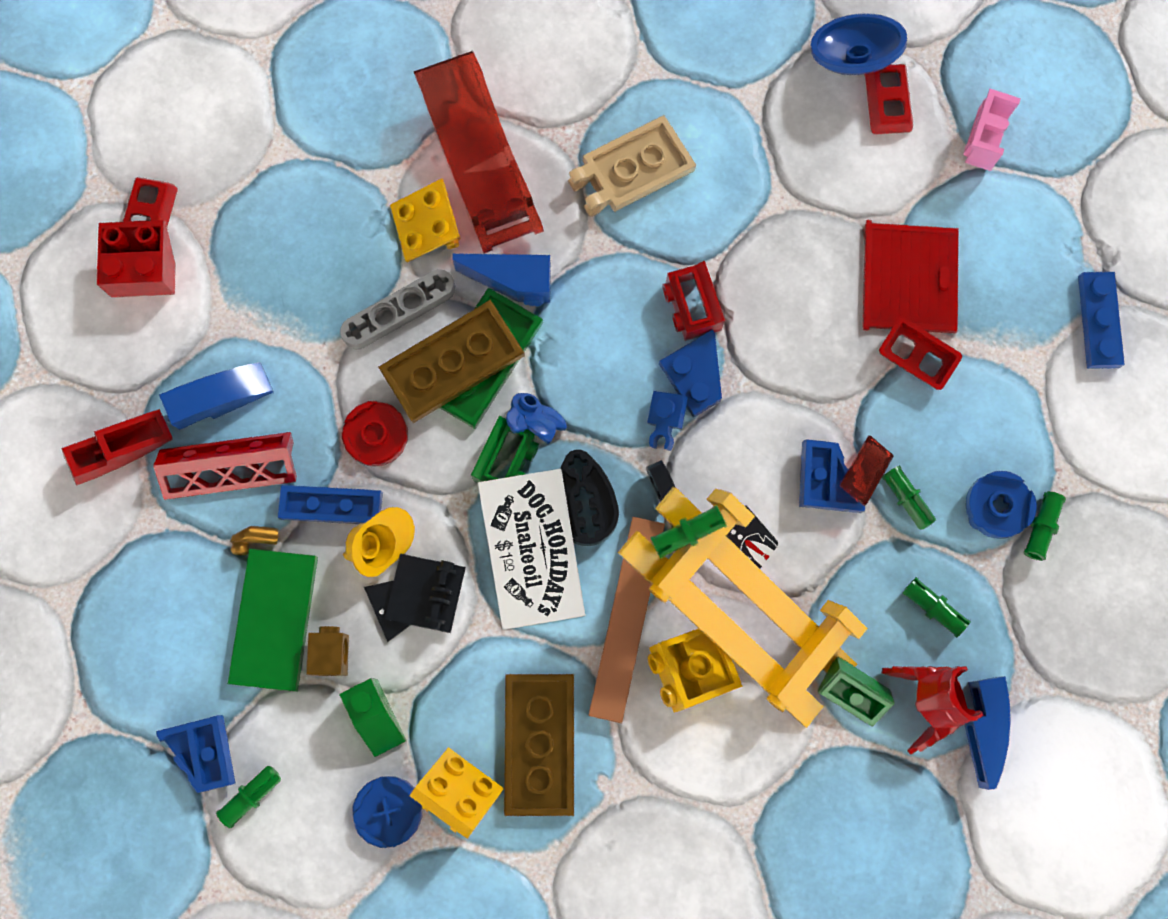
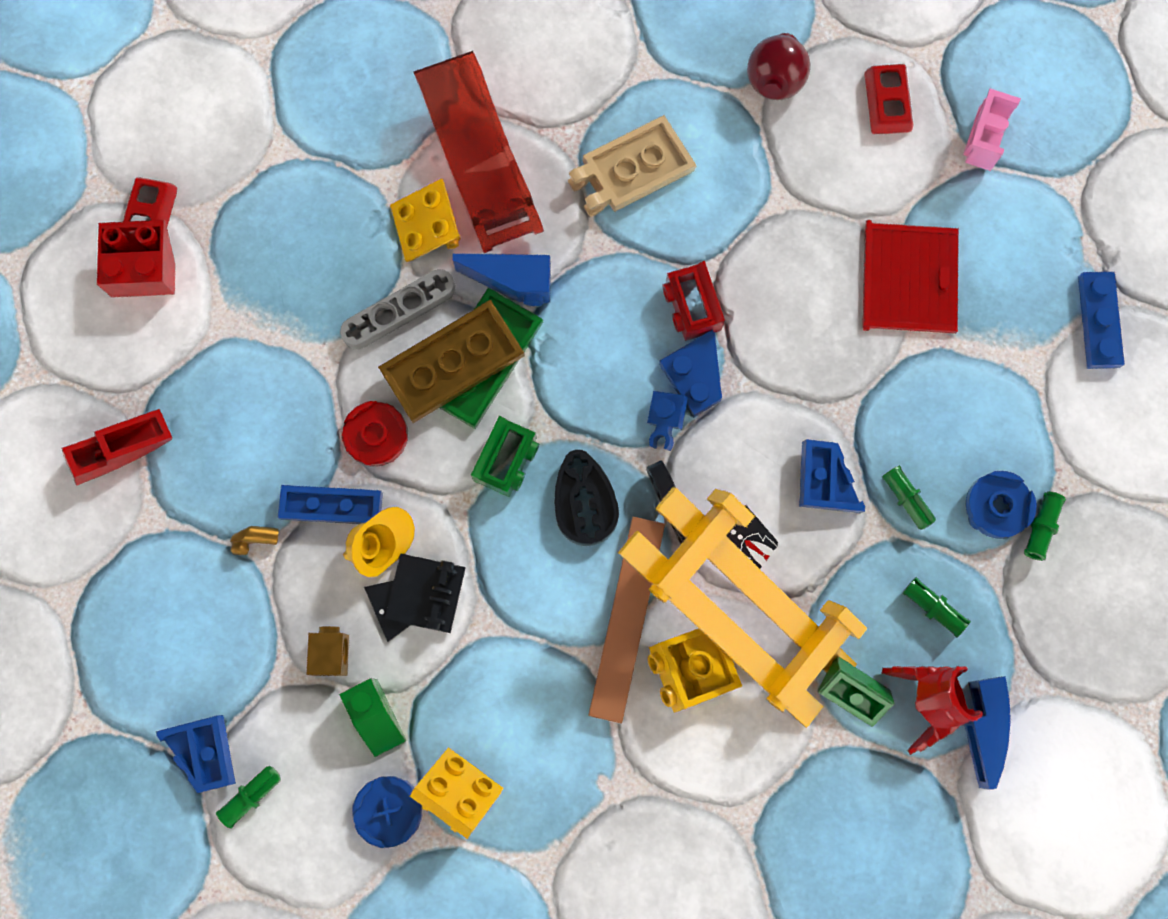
(215, 395): blue slope -> none
(222, 455): fence -> none
(273, 620): green tile -> none
(530, 414): blue plate -> none
(531, 549): white sticker -> none
(539, 745): pearl gold tile -> none
(688, 531): green pin -> none
(778, 67): none -> dark red brick
(858, 44): blue dish -> none
(866, 470): clear red tile -> none
(923, 343): red piece -> none

